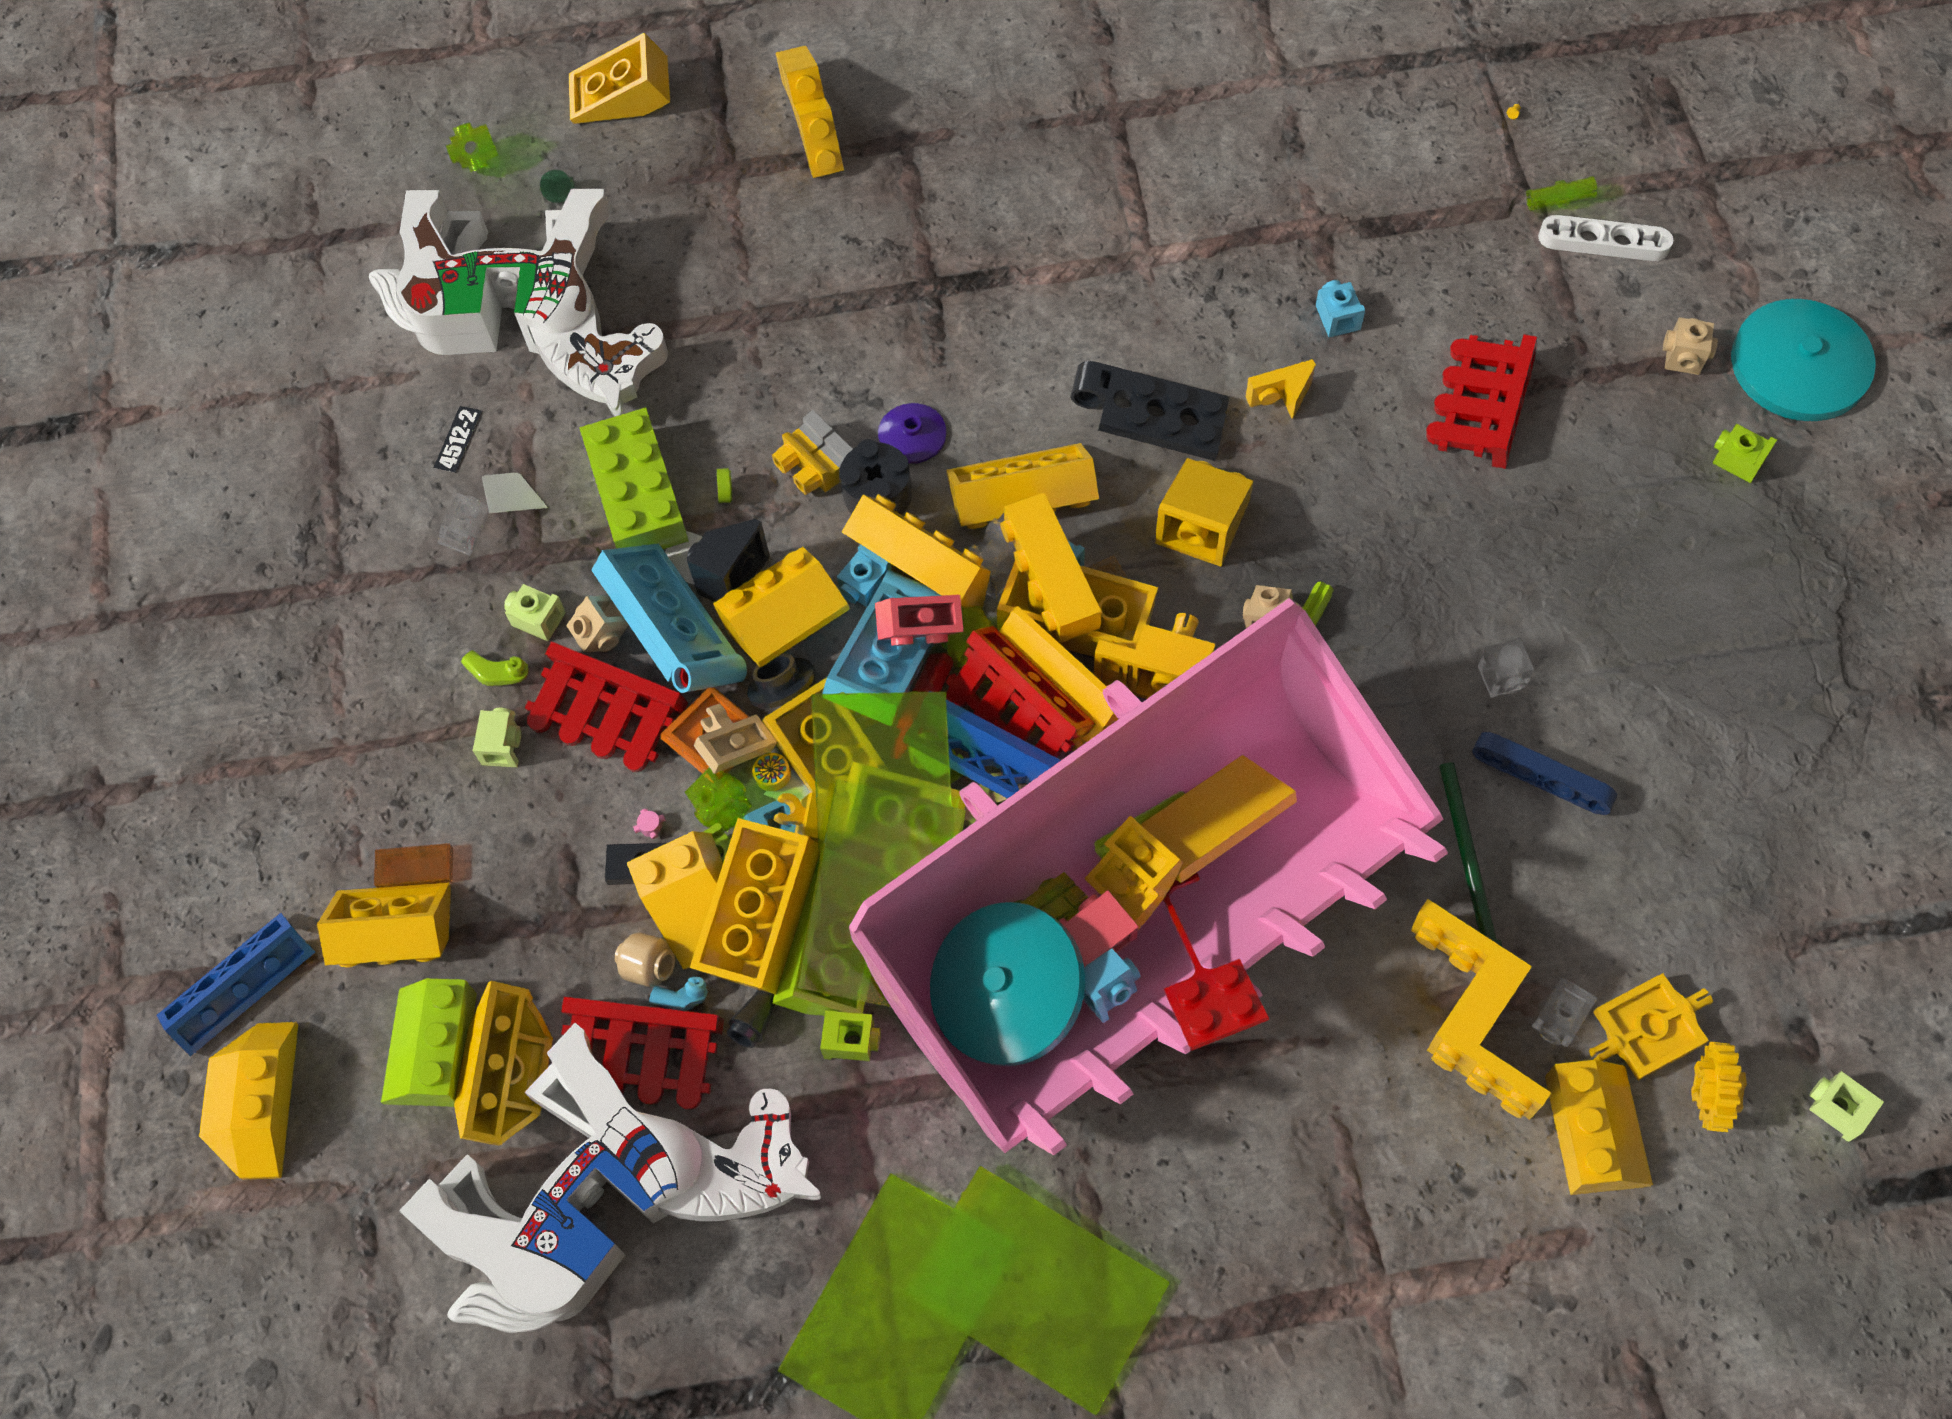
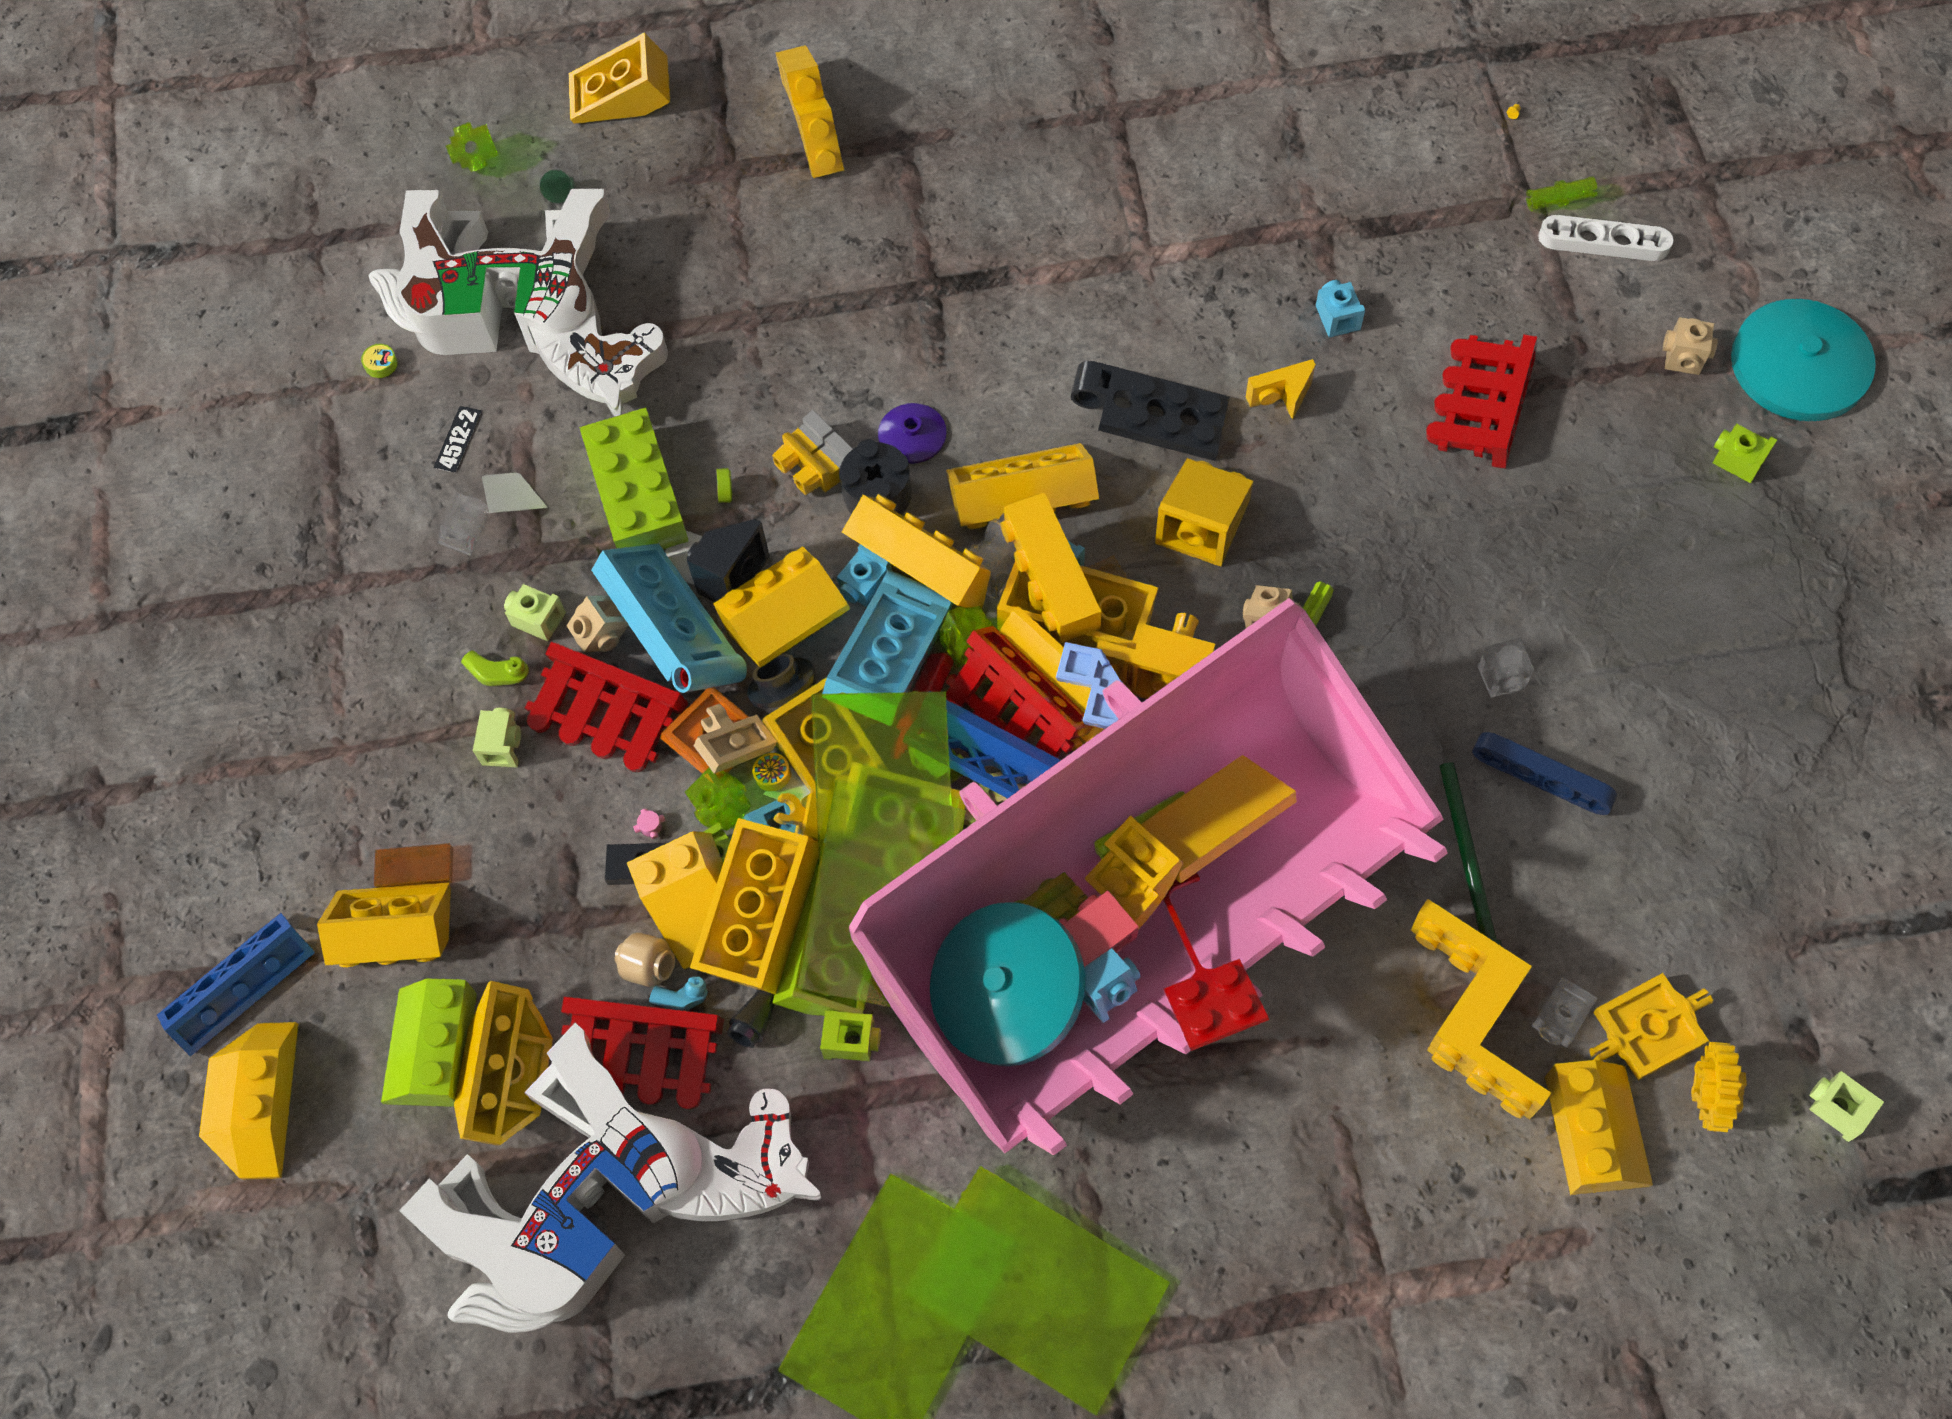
(379, 360): none -> tile
(919, 617): coral brick -> none
(1090, 669): none -> light blue tile

